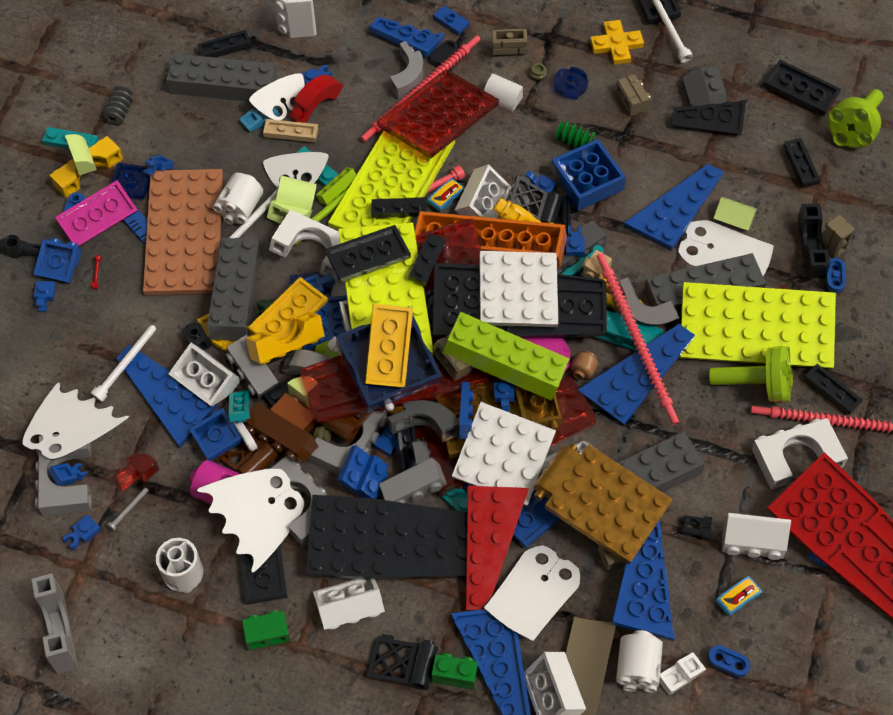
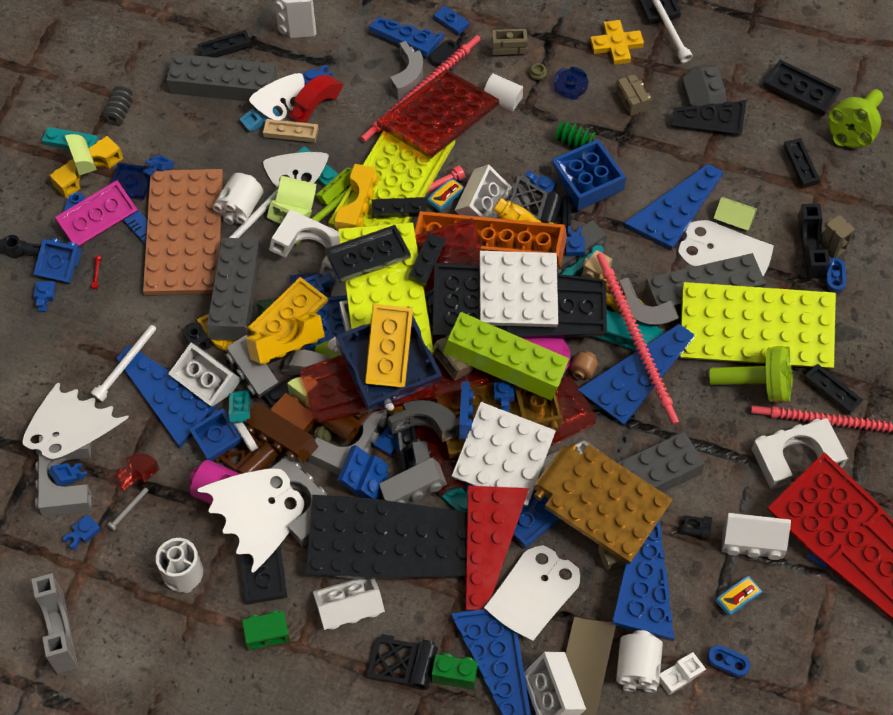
(362, 181): none -> yellow arch

